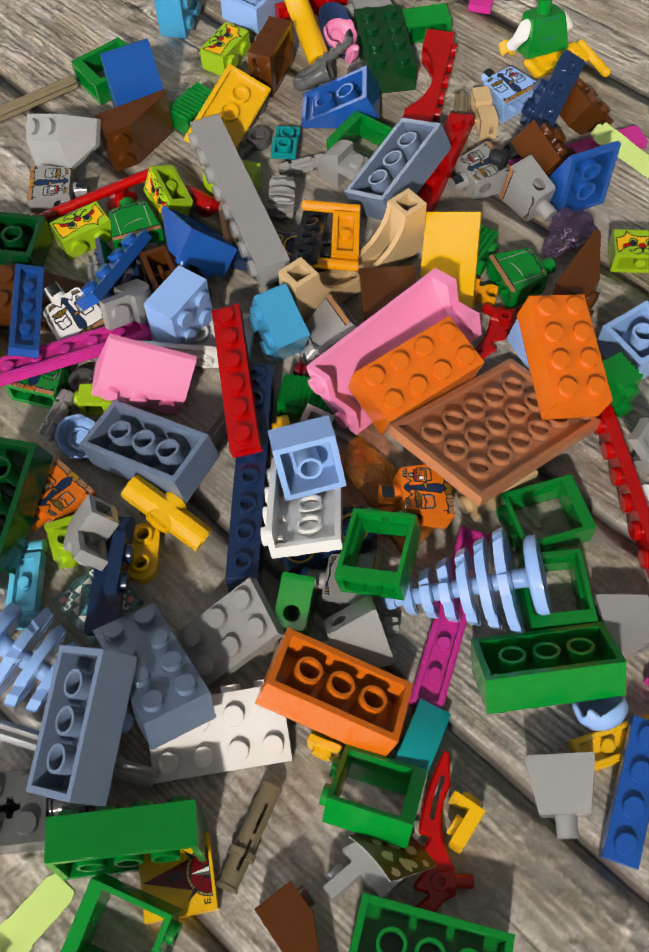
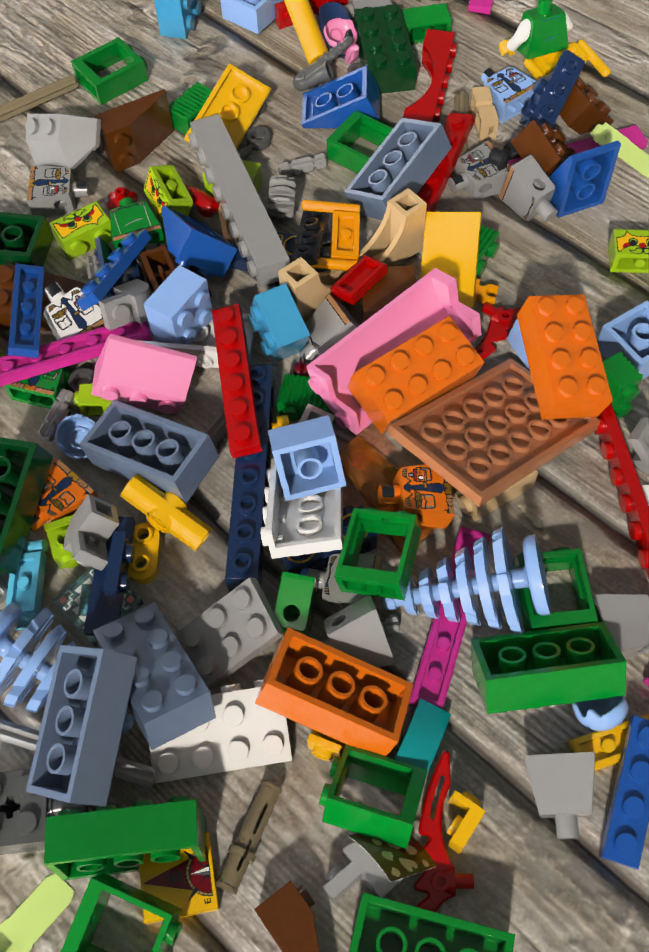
(93, 196): red bar -> none
(131, 72): blue slope -> none
(225, 46): lime brick -> none
(272, 53): reddish brown window -> none
(286, 142): teal slope -> none
(340, 163): light grey brick -> none
(359, 279): none -> red tile
(518, 275): green torso -> none
(568, 232): clear purple rock -> none
(571, 502): green window -> none
(583, 272): reddish brown slope -> none

